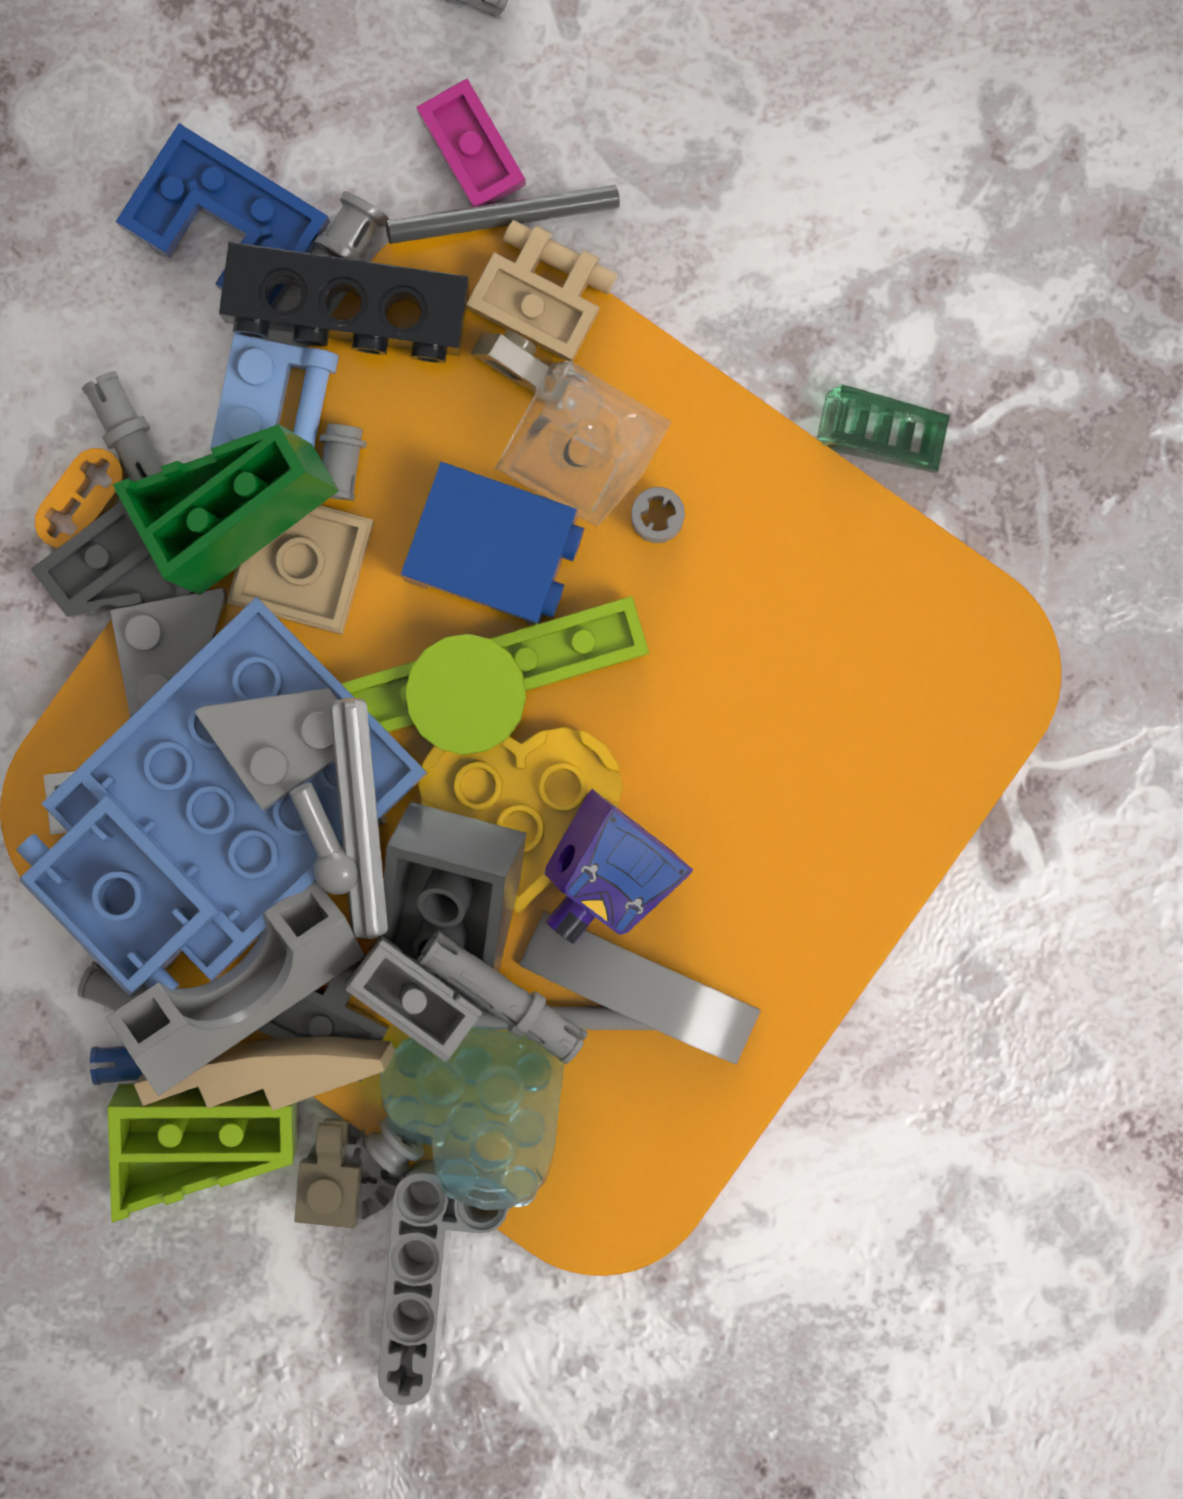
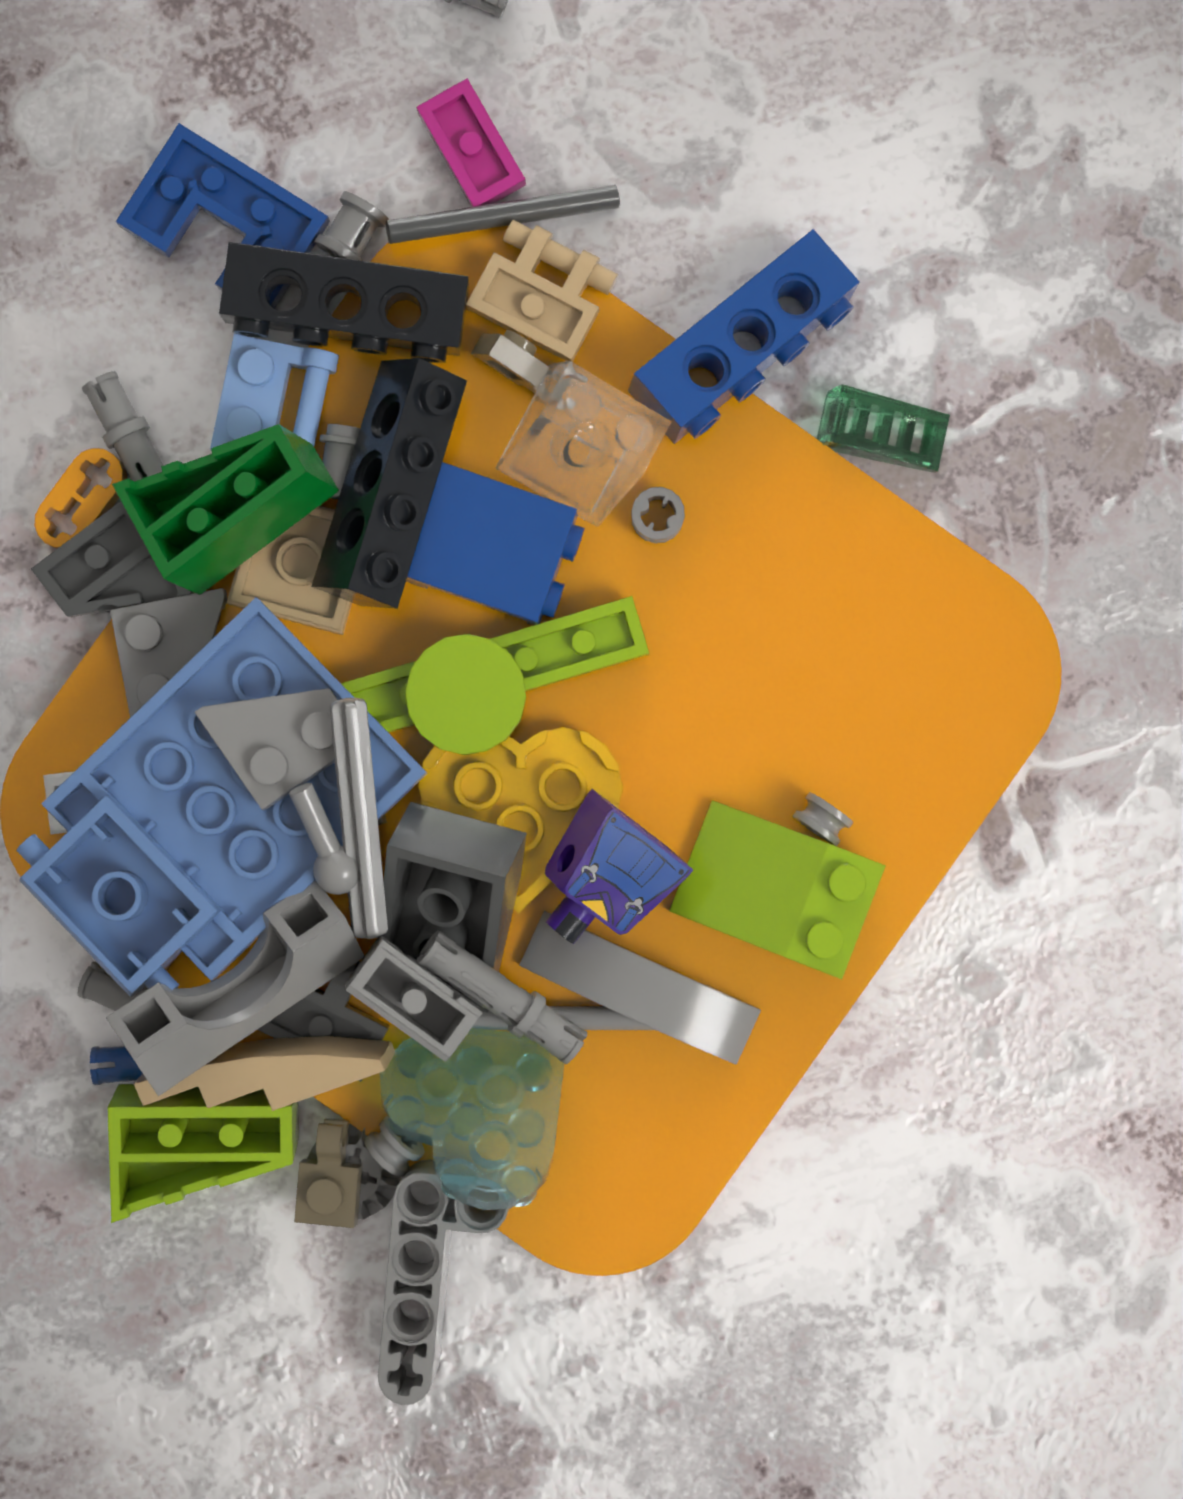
(389, 483): none -> black brick
(777, 889): none -> lime slope
(805, 272): none -> blue brick
(822, 819): none -> light grey bush

